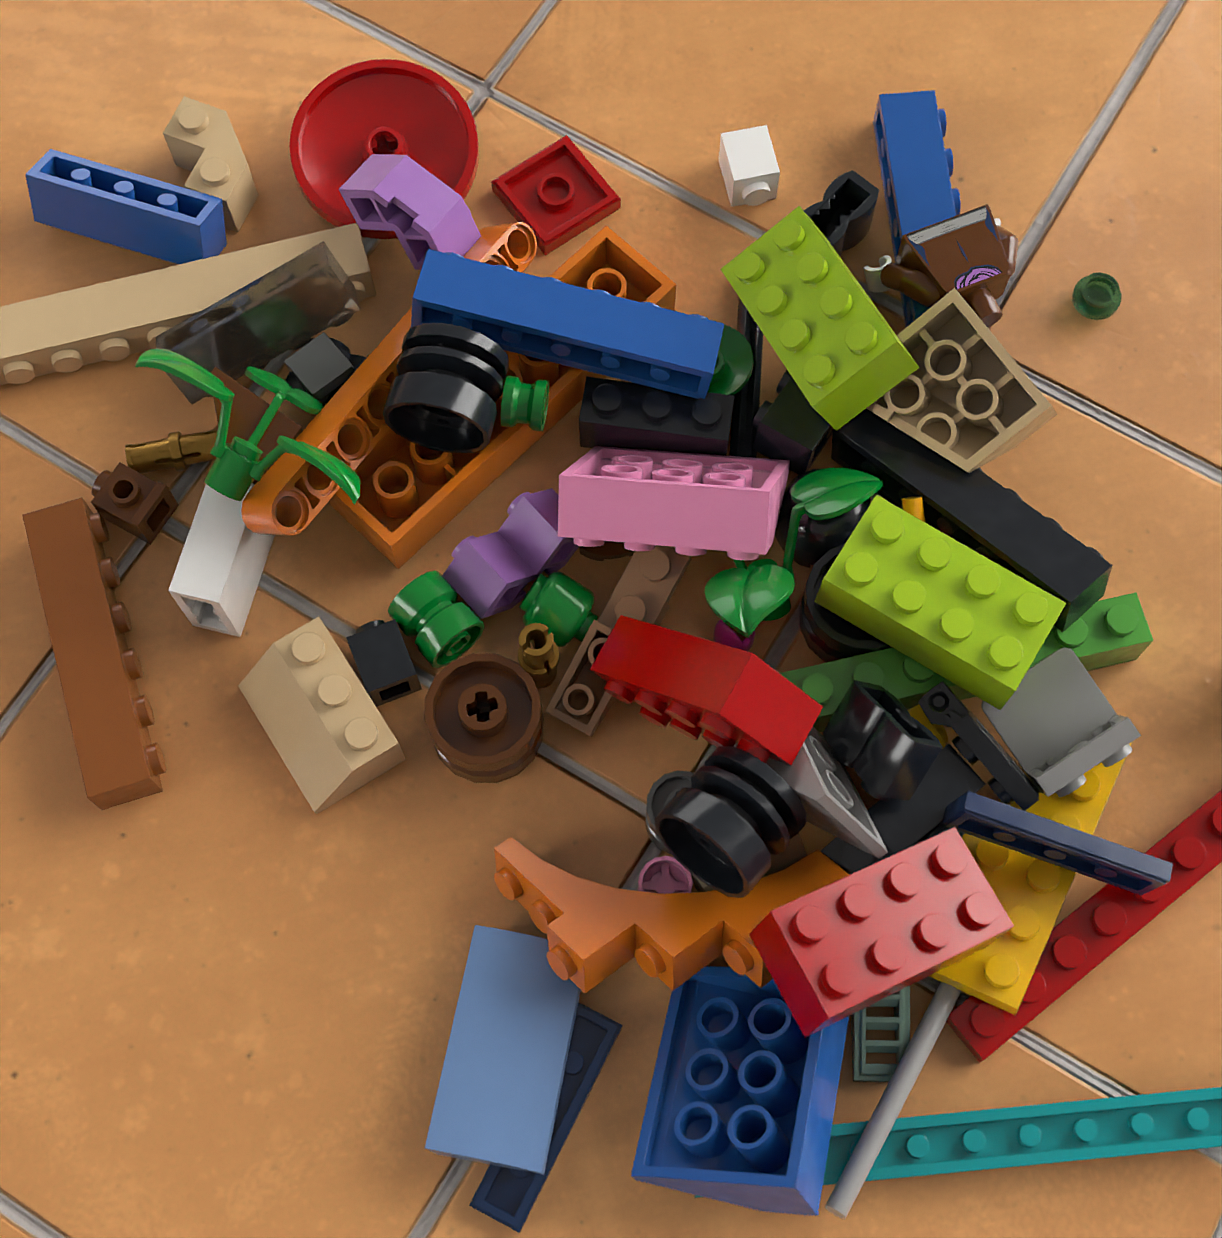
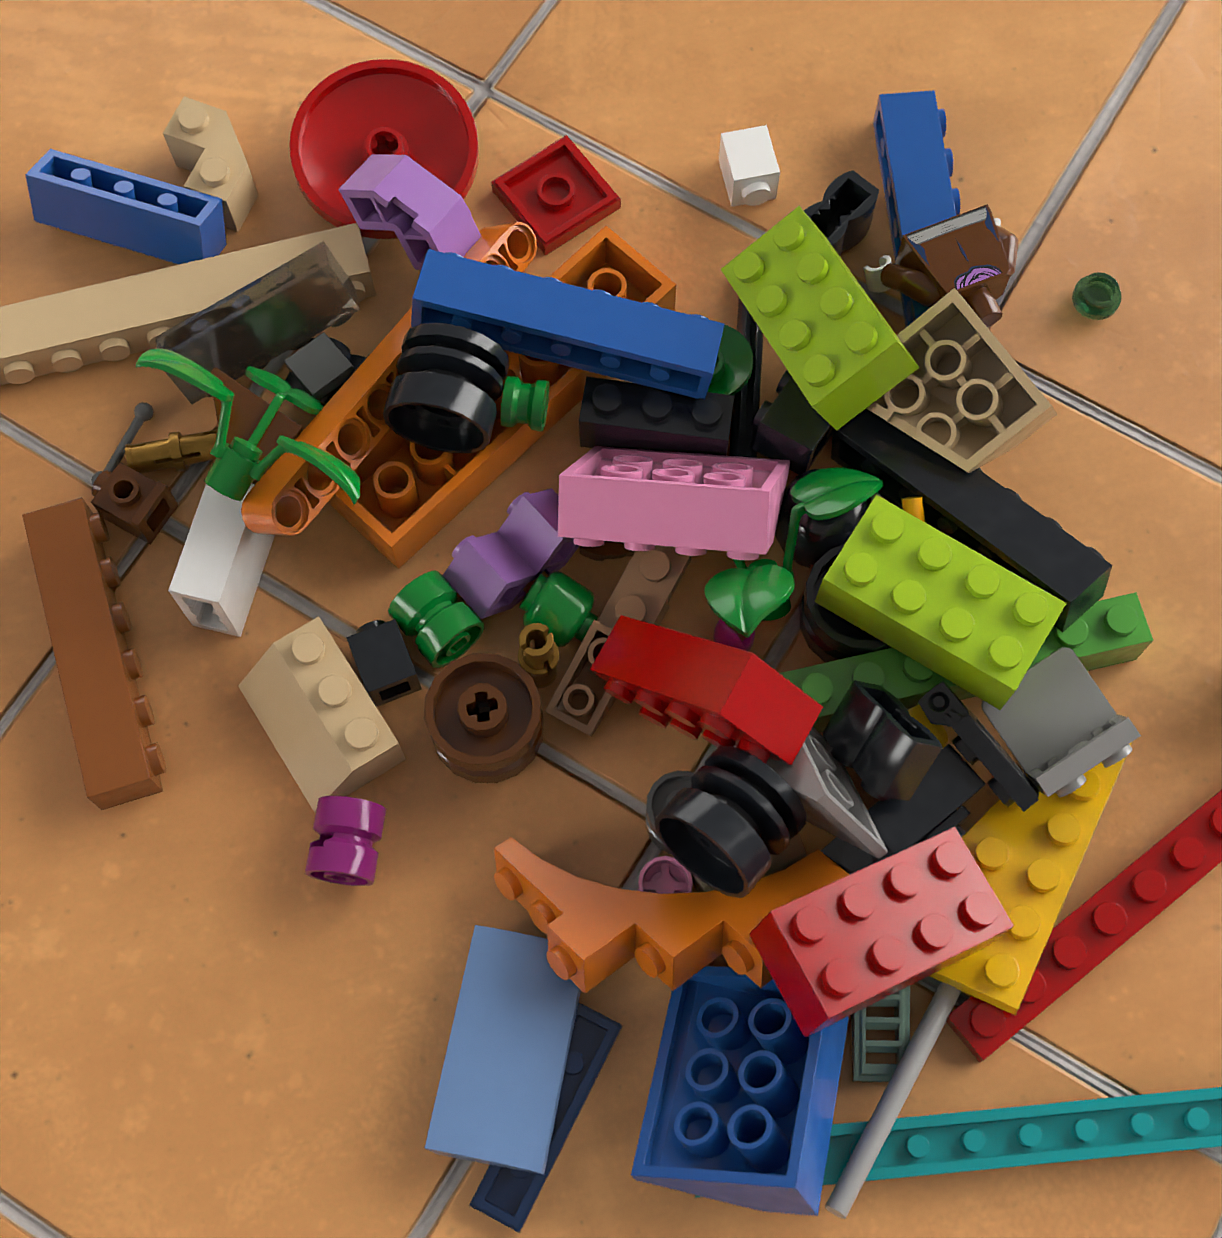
(143, 412): none -> dark grey hinge
(345, 842): none -> magenta wheel
(1057, 843): dark blue tile -> none

